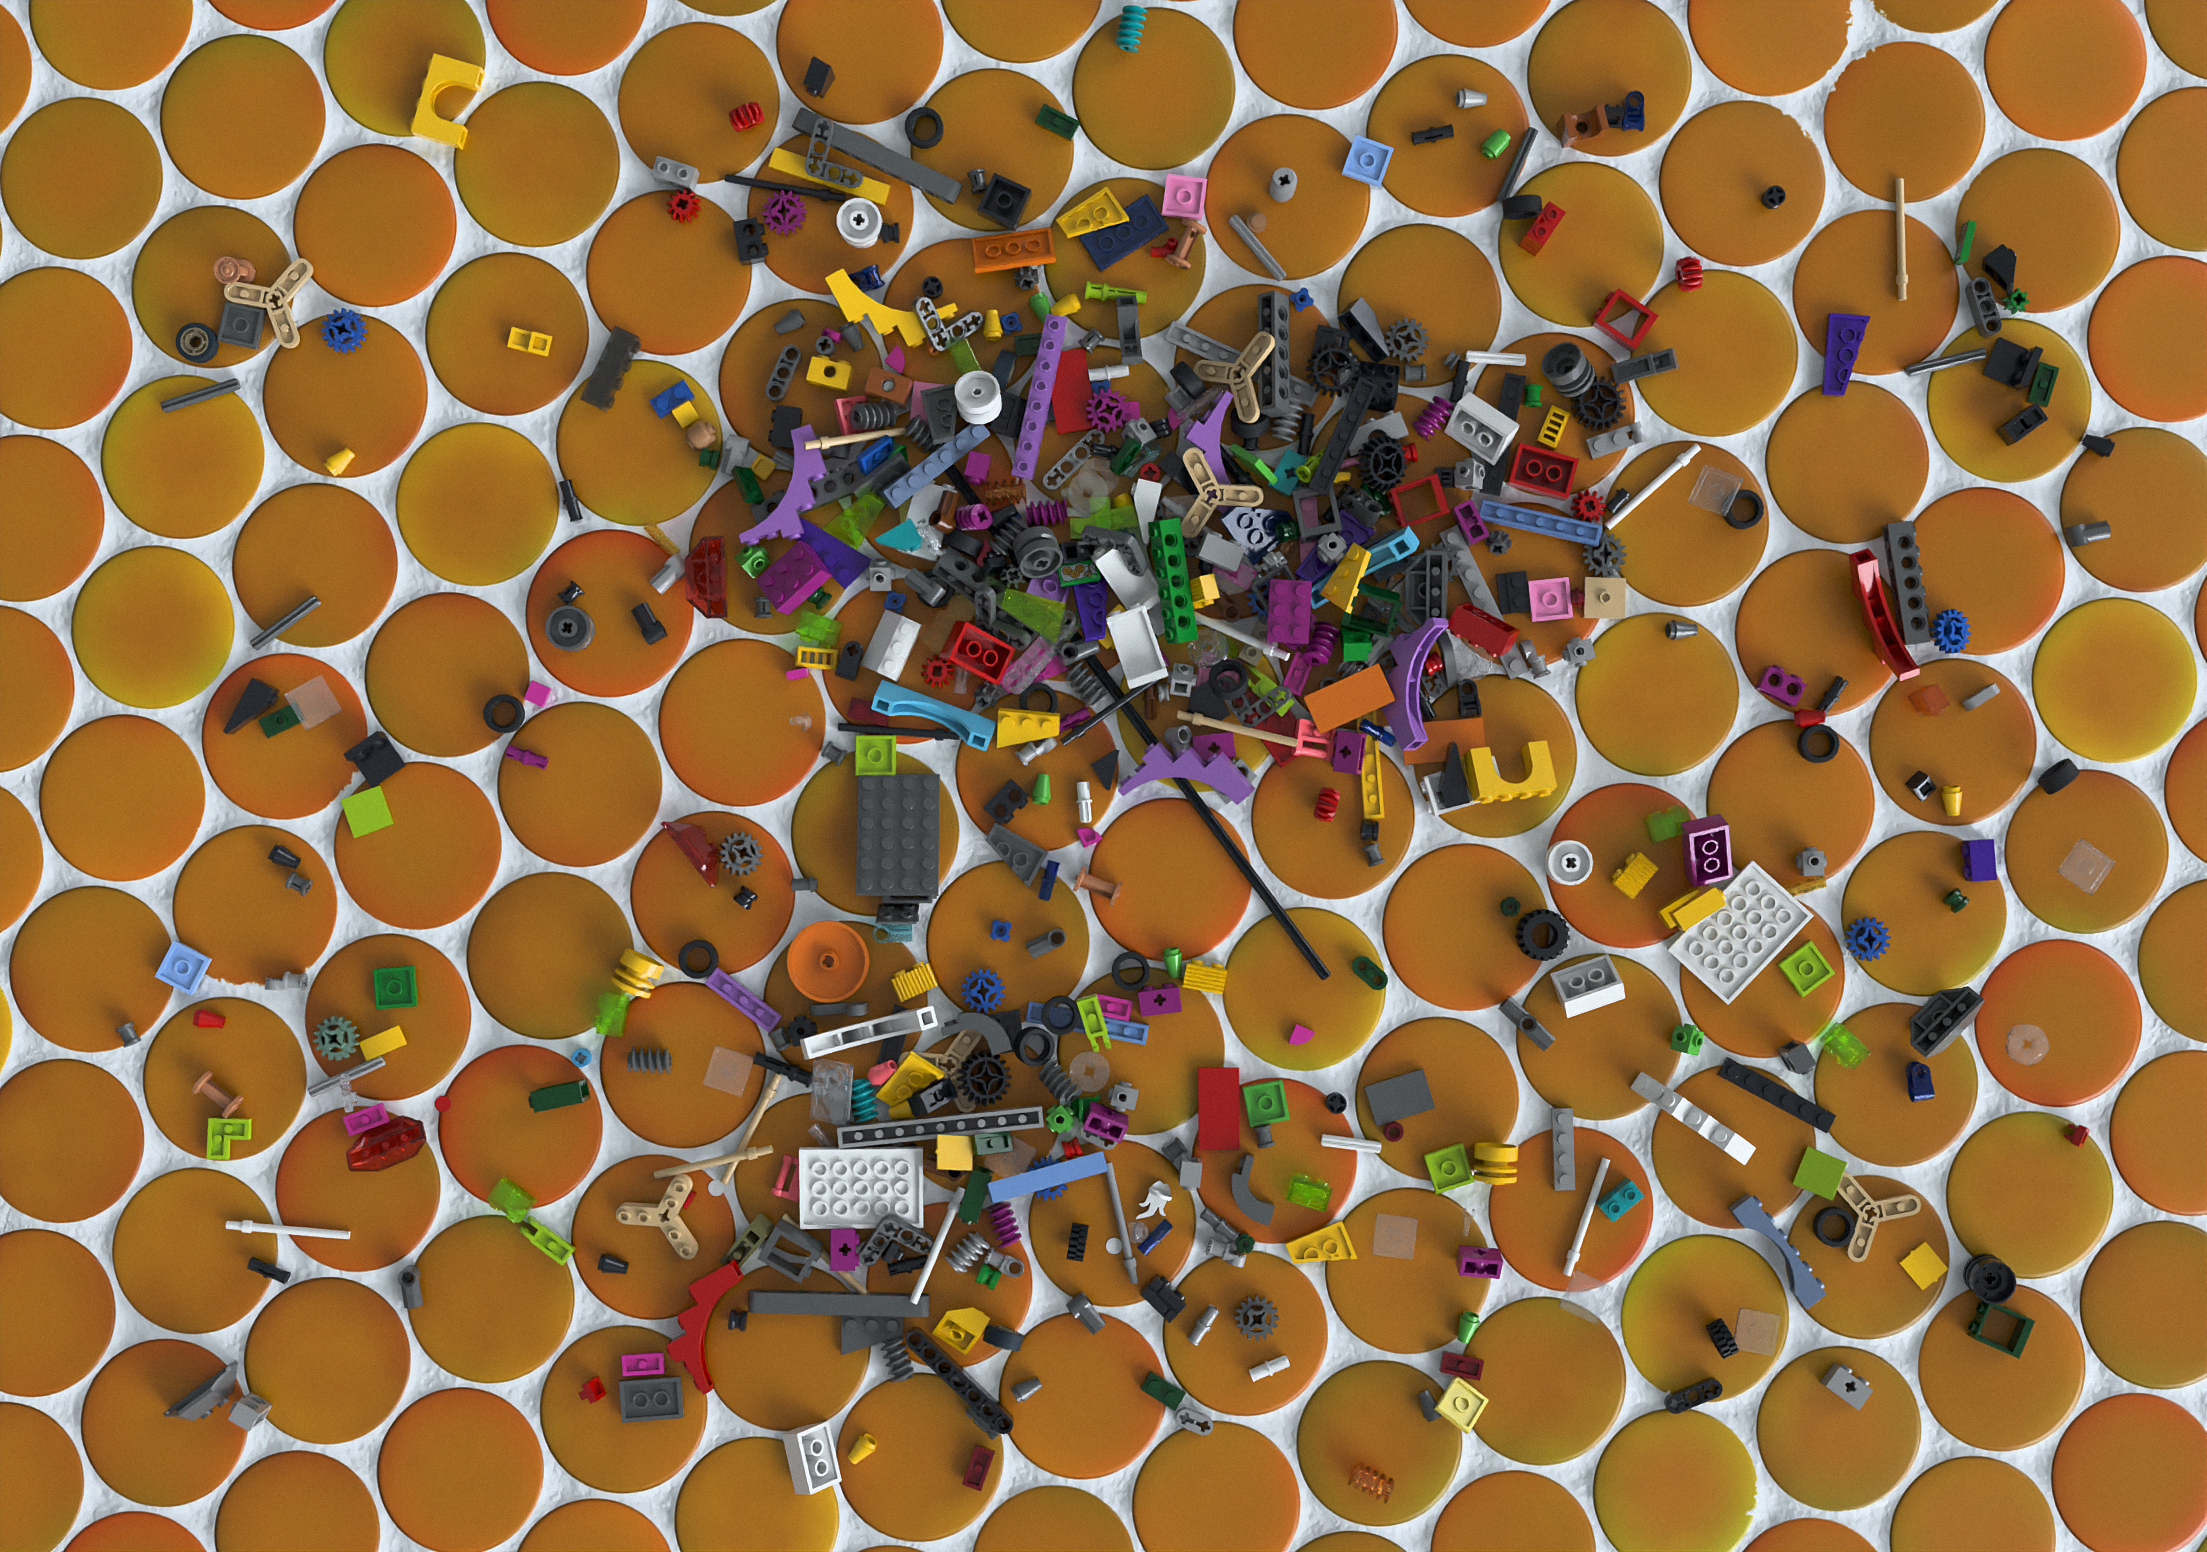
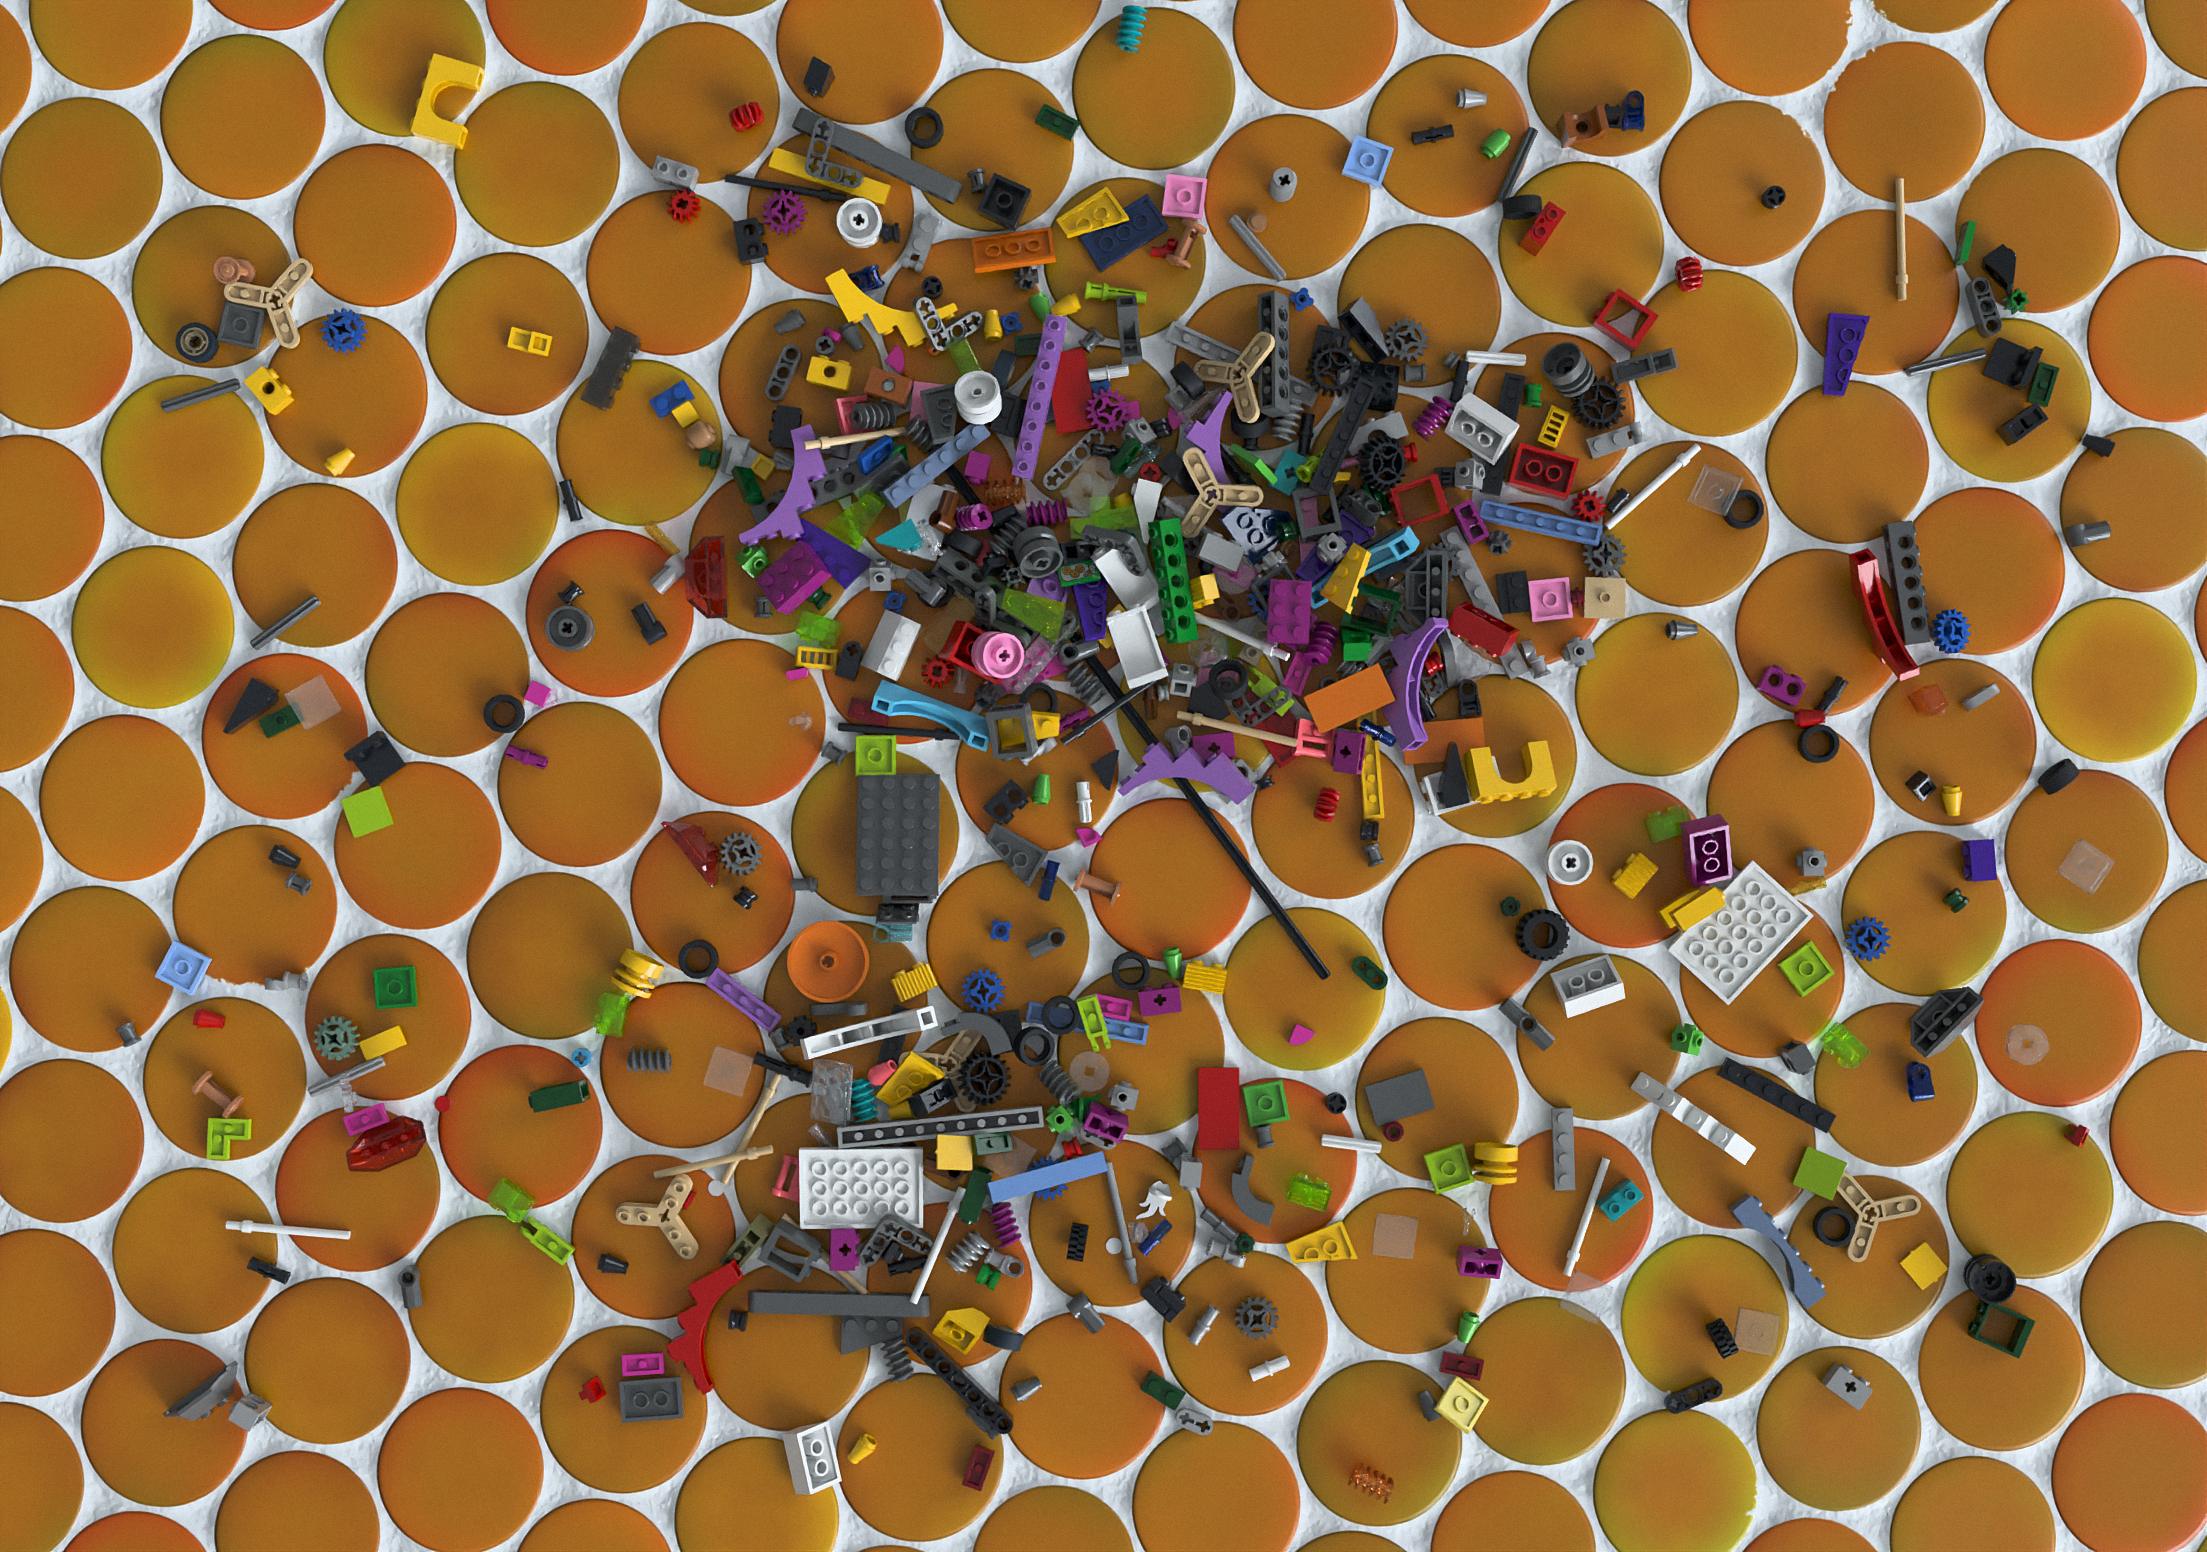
(258, 384): none -> yellow brick
(920, 242): none -> light grey plate
(997, 654): none -> bright pink wheel
(1012, 711): none -> dark grey window
(1264, 782): none -> black bush

